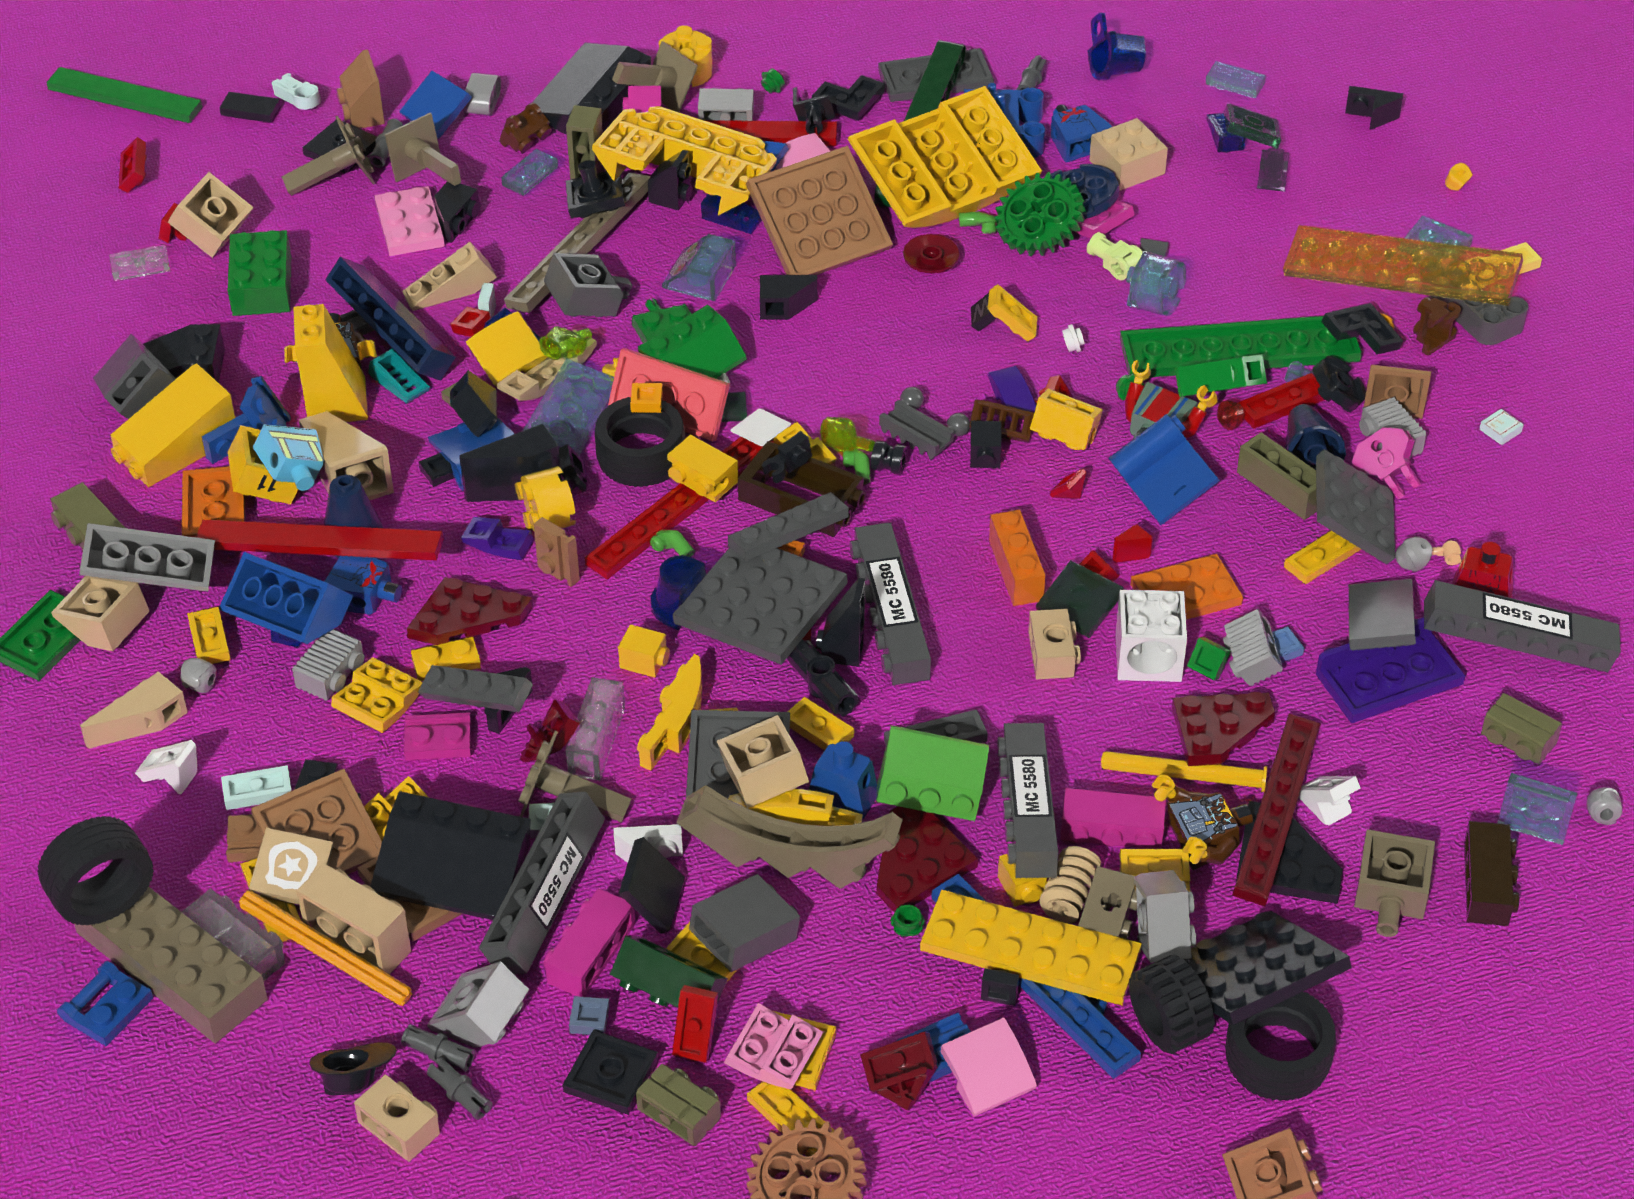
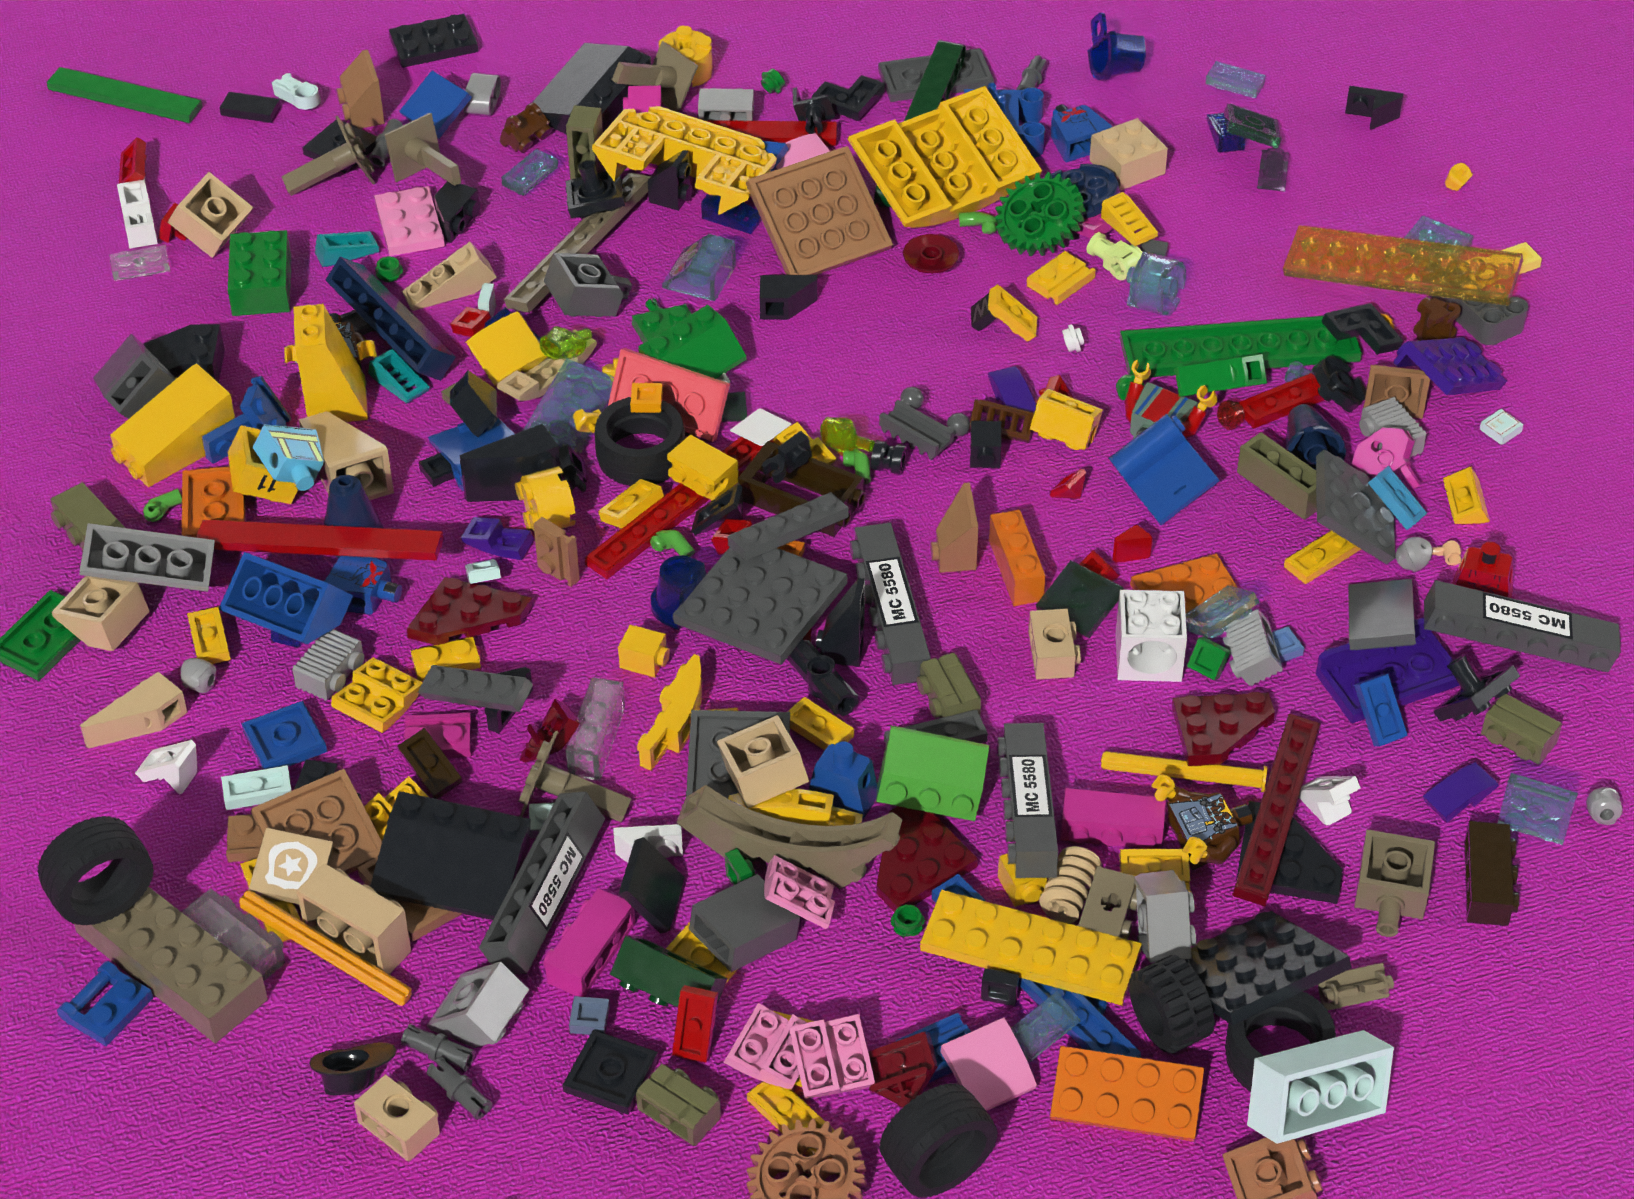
(137, 214): none -> white slope
(159, 505): none -> bright green arm
(284, 736): none -> blue plate
(346, 245): none -> teal slope
(388, 269): none -> green plate
(429, 764): none -> dark brown plate
(433, 40): none -> black plate
(482, 571): none -> light aqua tile
(585, 421): none -> yellow piece
(631, 503): none -> yellow plate
(726, 506): none -> black slope
(728, 527): none -> red slope
(737, 868): none -> green plate
(799, 891): none -> bright pink slope
(832, 1056): none -> bright pink slope
(938, 1140): none -> black tyre
(947, 687): none -> olive brick
(957, 535): none -> medium nougat slope
(1044, 1026): none -> clear light blue plate
(1060, 277): none -> yellow plate
(1123, 206): none -> yellow slope
(1127, 1093): none -> orange plate
(1219, 610): none -> clear light blue plate
(1320, 1086): none -> light aqua brick
(1355, 986): none -> dark tan hinge
(1380, 710): none -> blue plate
(1397, 498): none -> dark azure tile
(1452, 365): none -> dark purple bracket
(1459, 790): none -> dark purple slope
(1466, 497): none -> yellow slope
(1475, 690): none -> black plate

